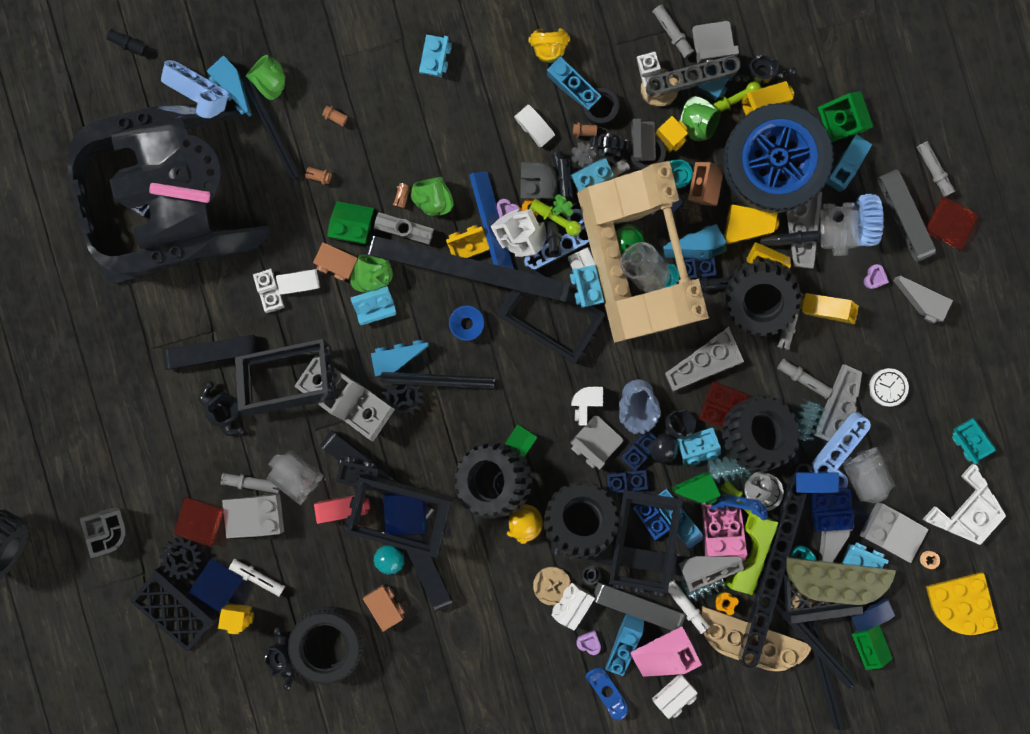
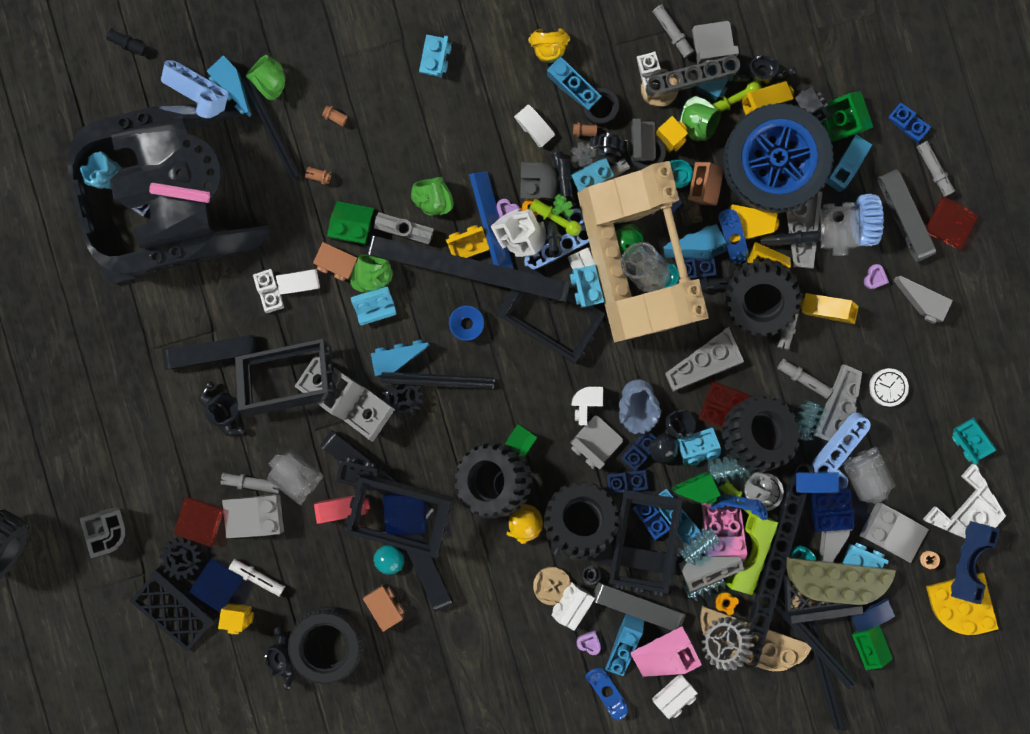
(99, 170): none -> medium azure hair
(402, 194): nougat pin -> none
(688, 608): white pin -> none
(699, 546): none -> clear light blue piece
(720, 657): none -> light grey gear
(731, 225): none -> blue piece
(813, 102): none -> black brick
(909, 123): none -> blue slope
(967, 584): none -> dark blue arch

